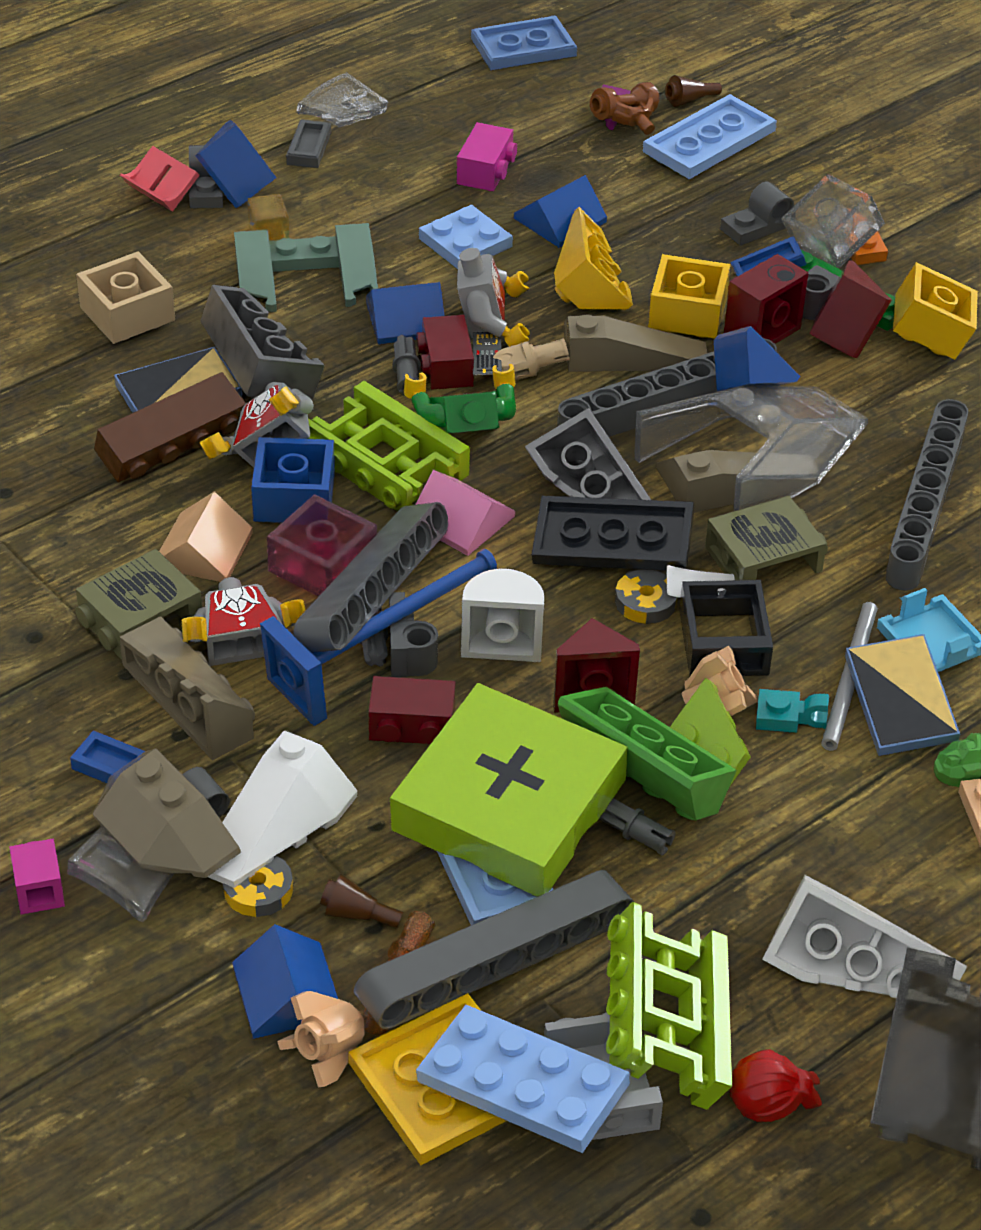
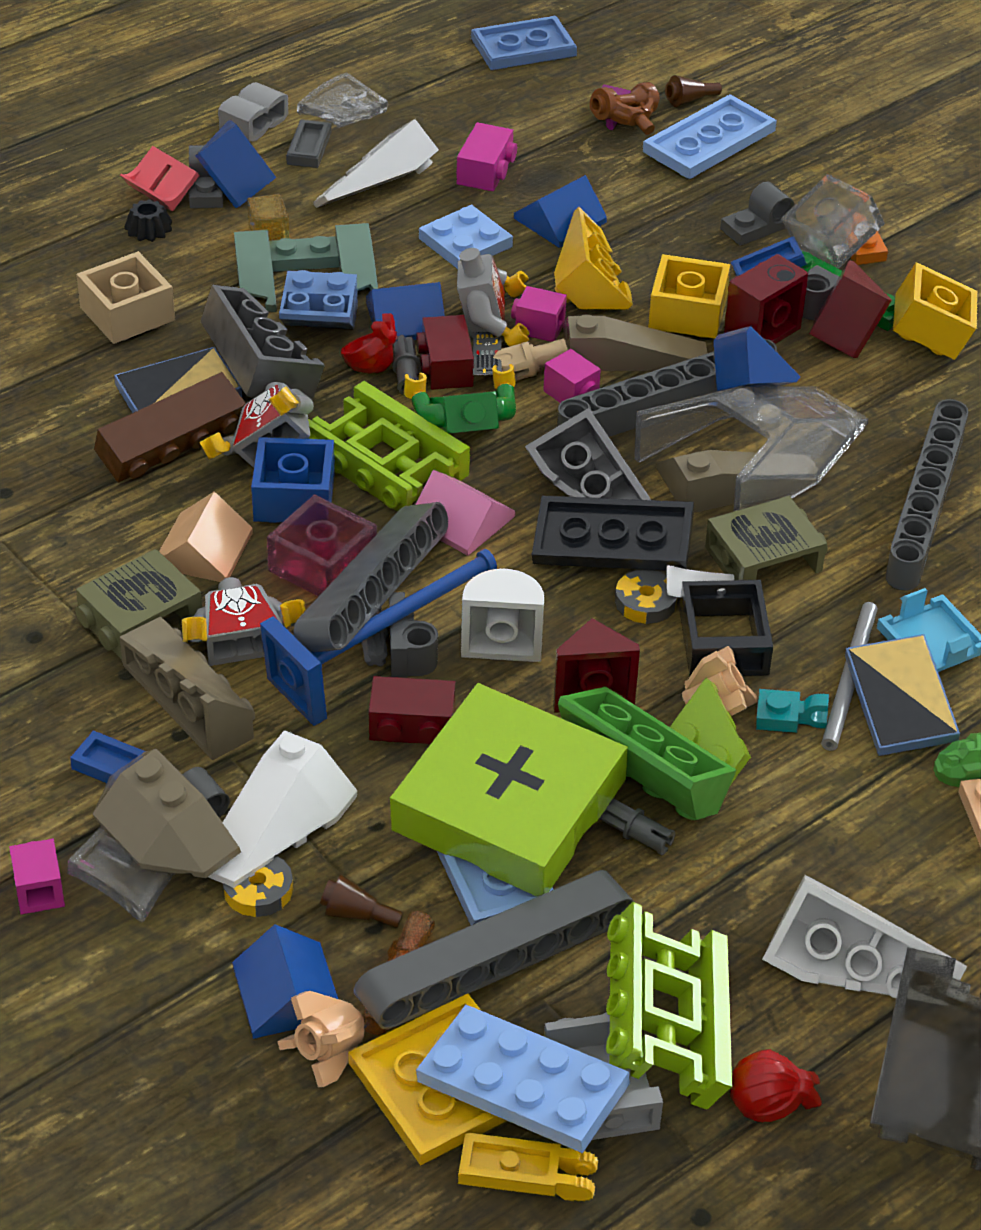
(148, 221): none -> black piece
(254, 110): none -> light grey brick
(319, 299): none -> medium blue slope
(374, 350): none -> red piece
(391, 159): none -> white wedge
(526, 1167): none -> yellow hinge
(540, 312): none -> dark pink brick
(570, 376): none -> dark pink brick

